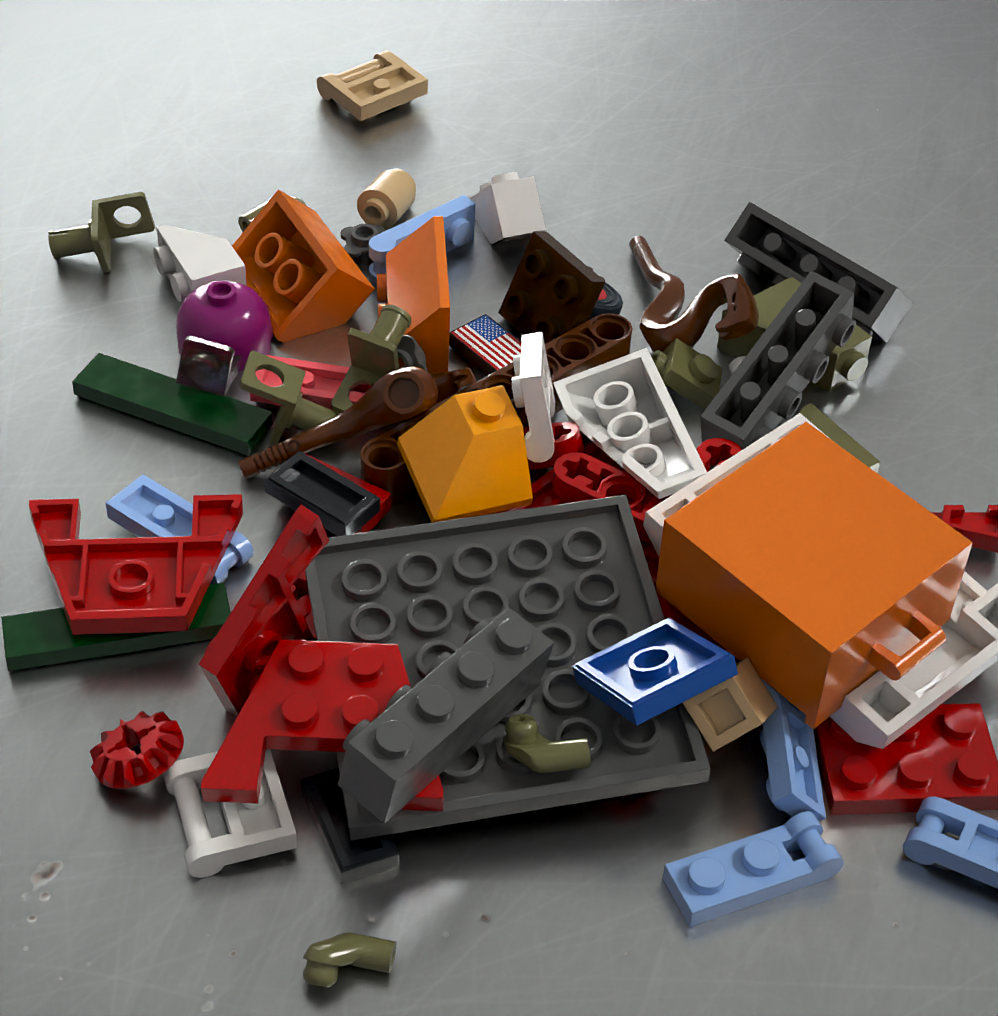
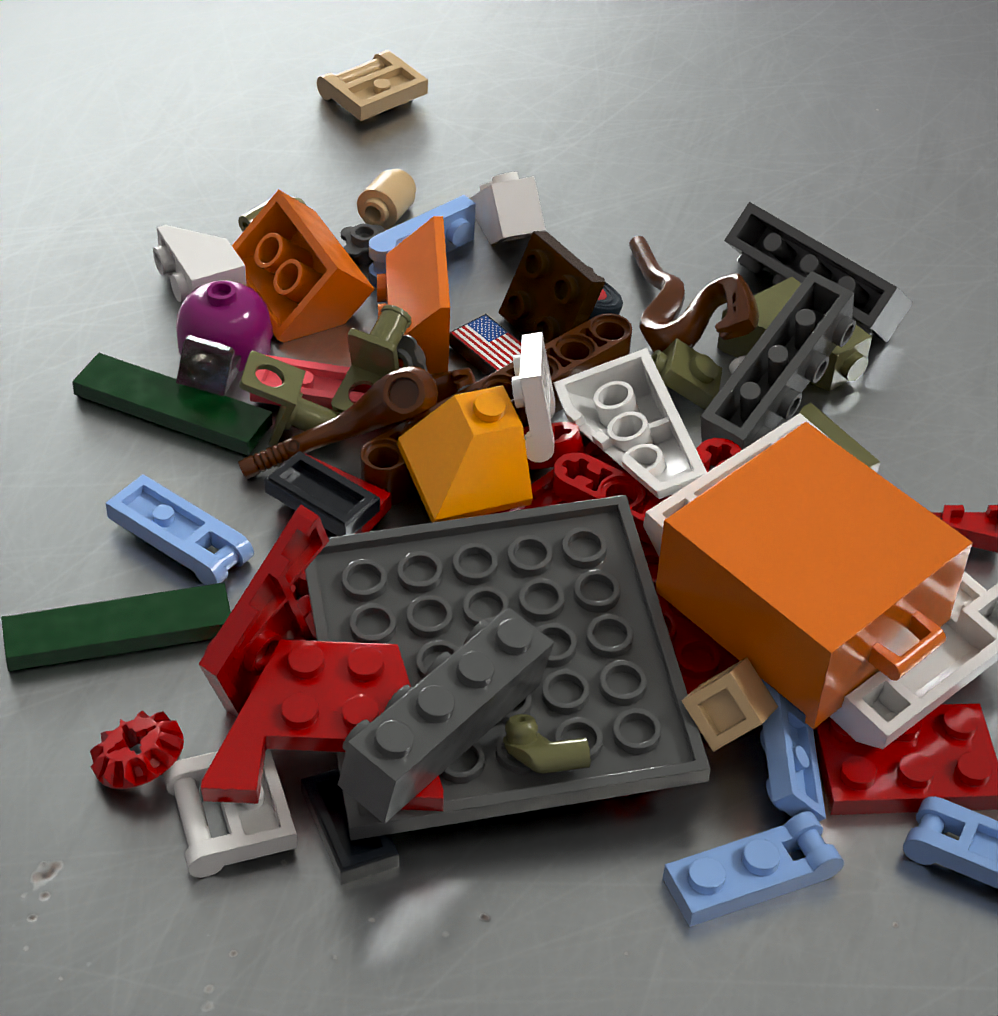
(101, 229): olive bracket -> none
(138, 580): red wing -> none
(346, 950): olive arm -> none
(654, 670): blue tile -> none

